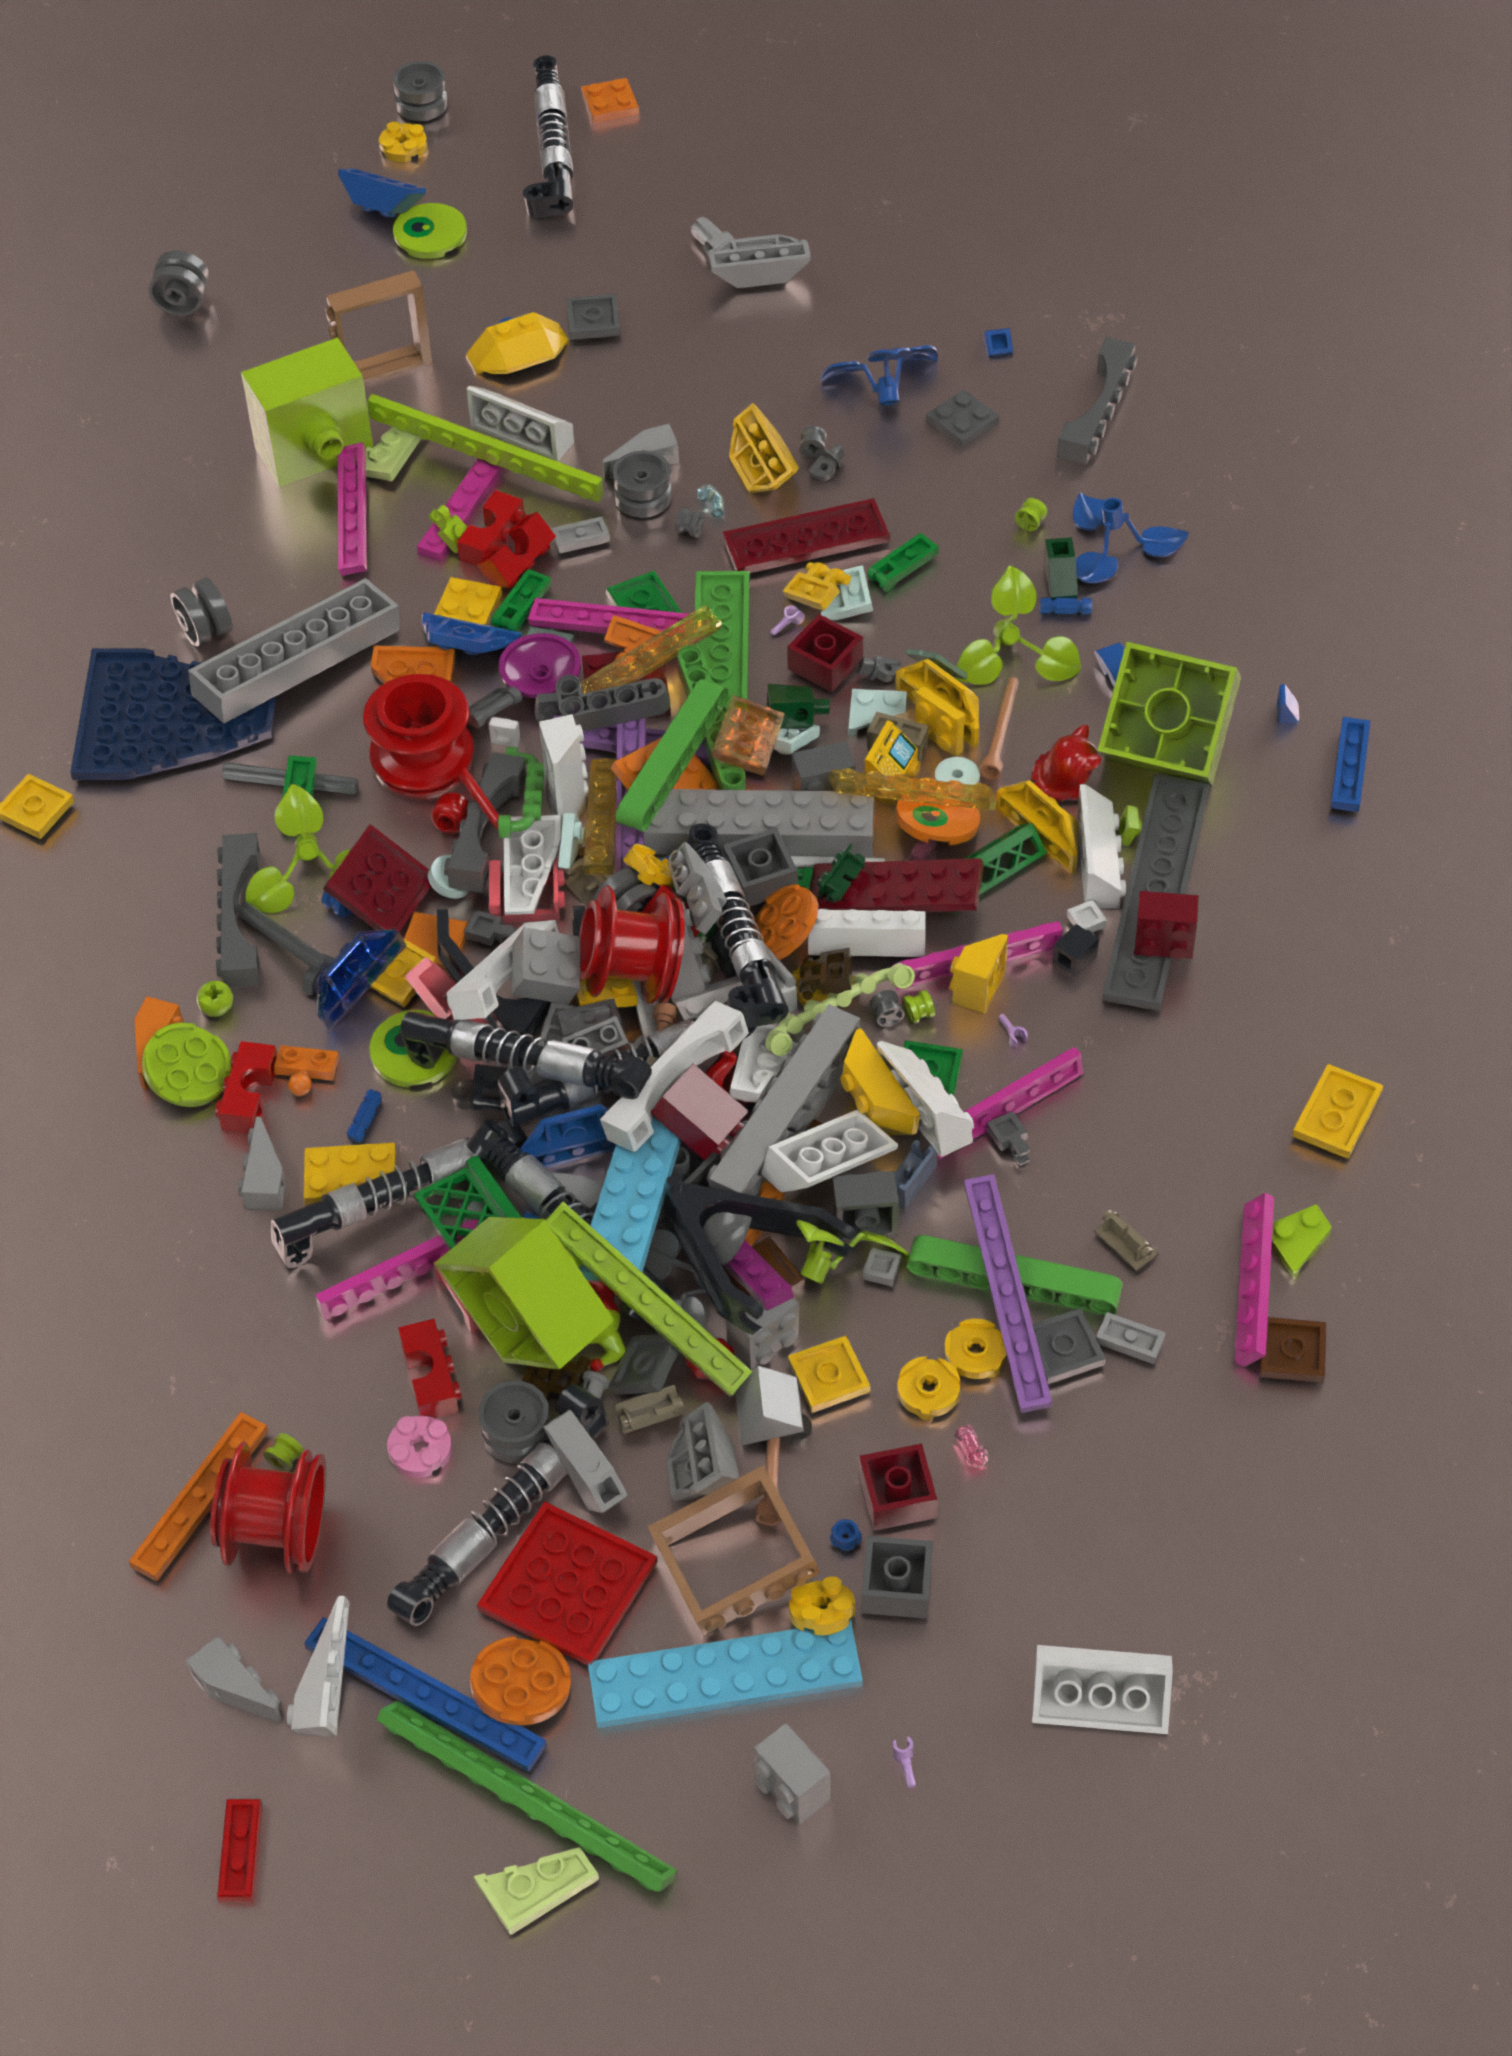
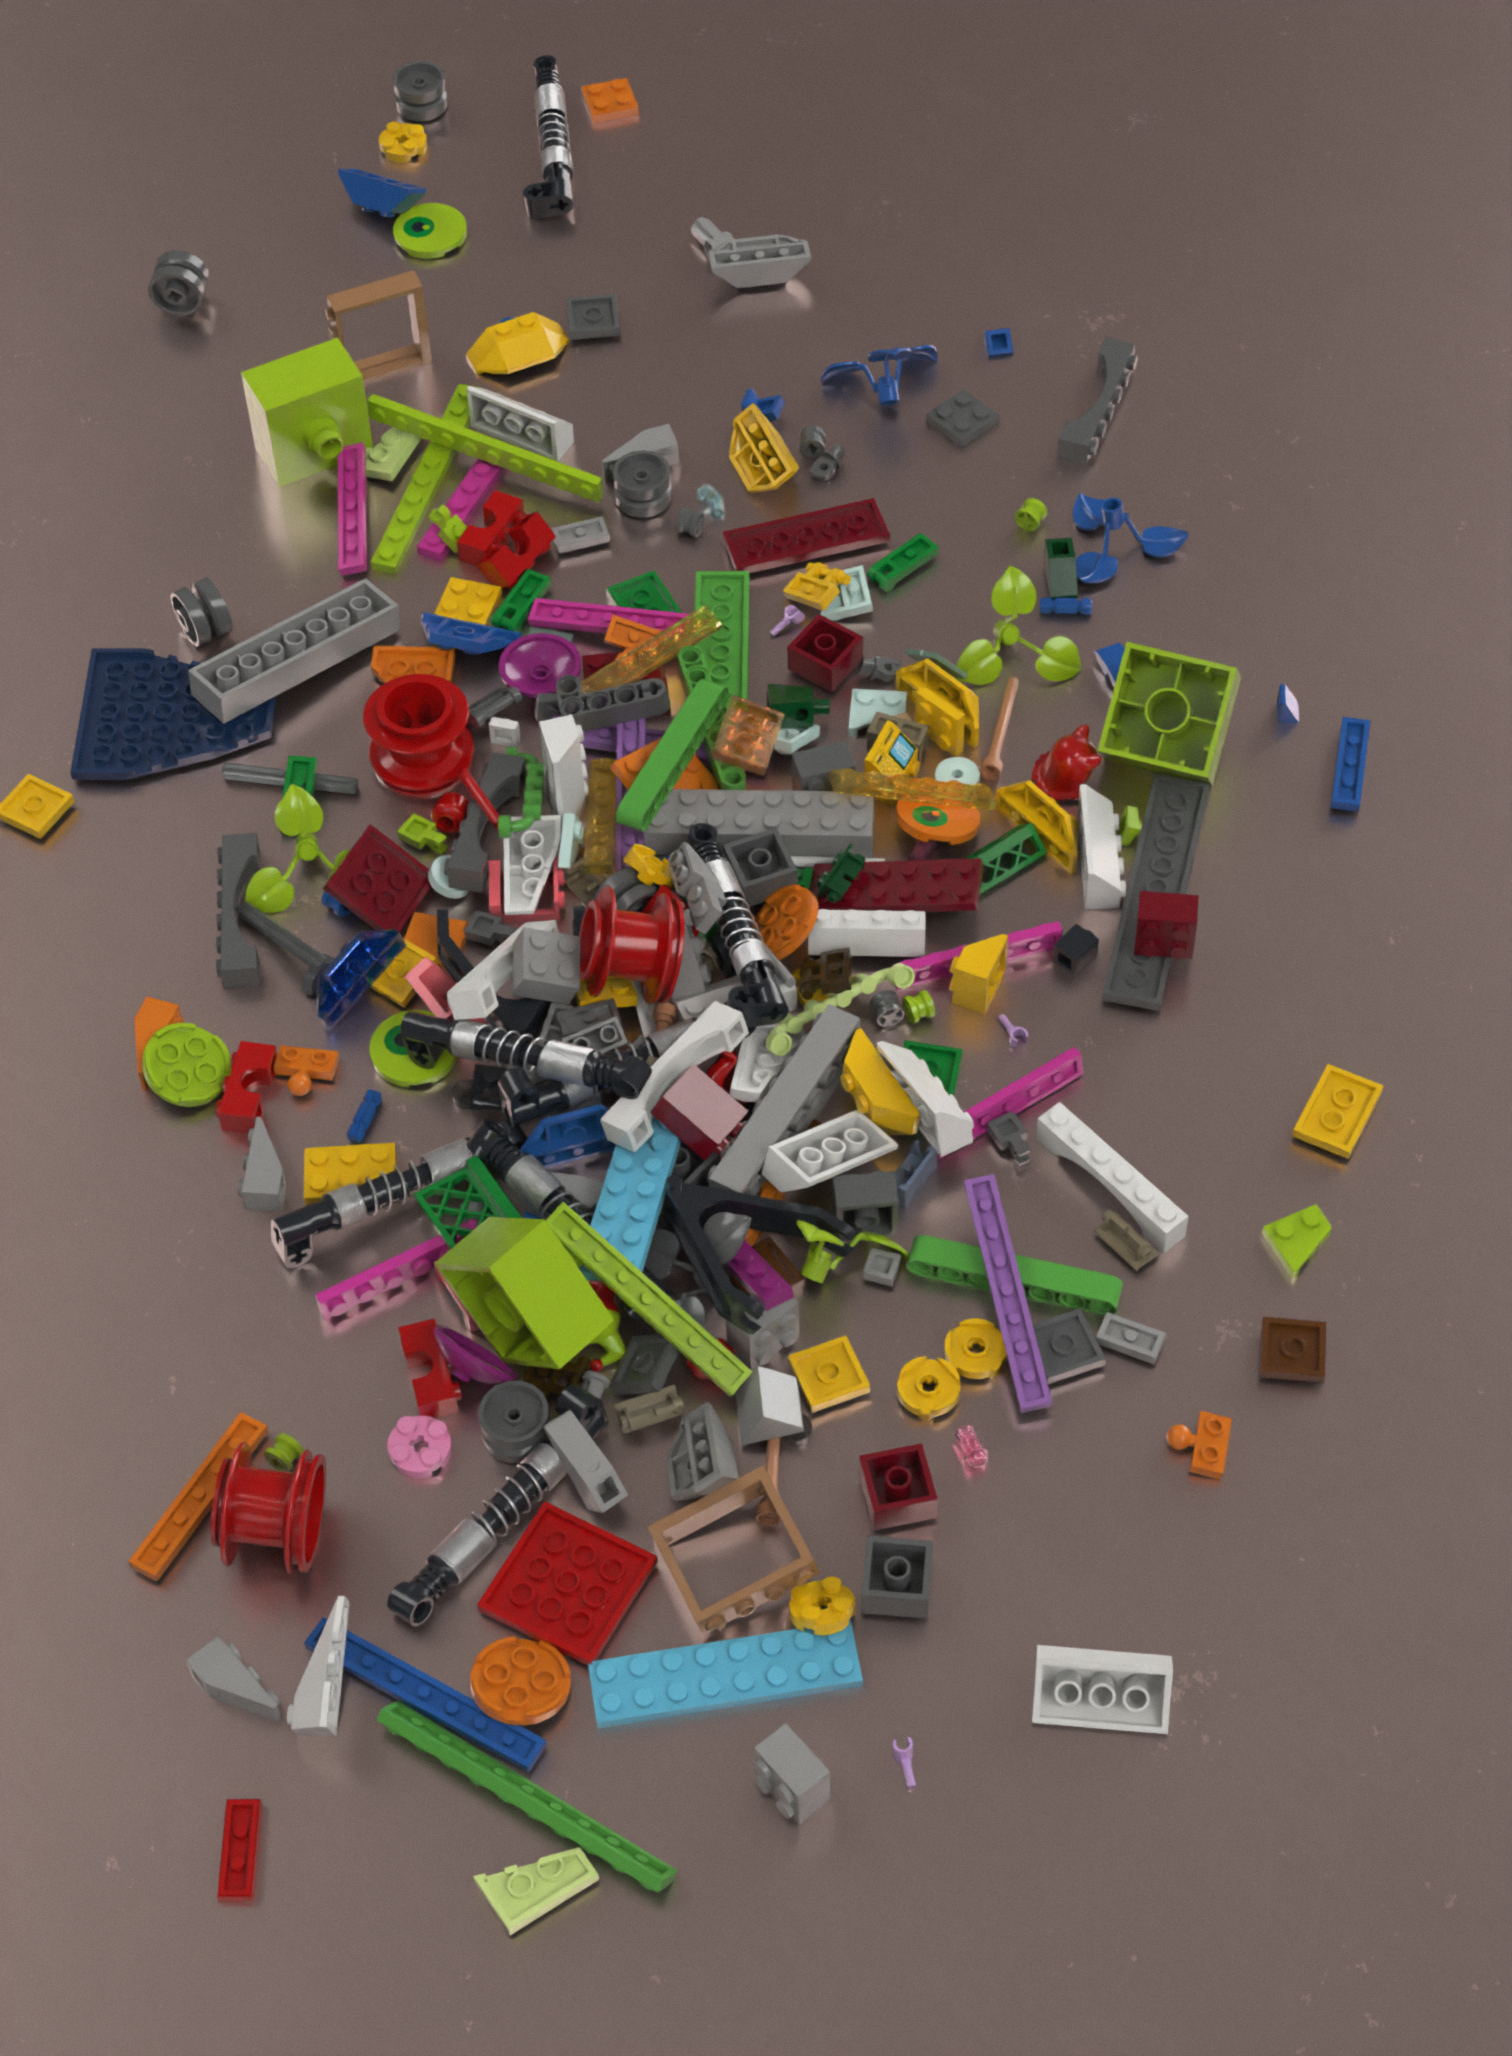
(214, 998): lime piece -> none
(420, 492): none -> lime plate
(420, 831): none -> lime plate
(471, 1358): none -> magenta dish
(769, 406): none -> blue bracket
(845, 1527): blue plate -> none
(1087, 916): white plate -> none
(1155, 1213): none -> white arch
(1208, 1443): none -> orange plate
(1254, 1280): dark pink plate -> none

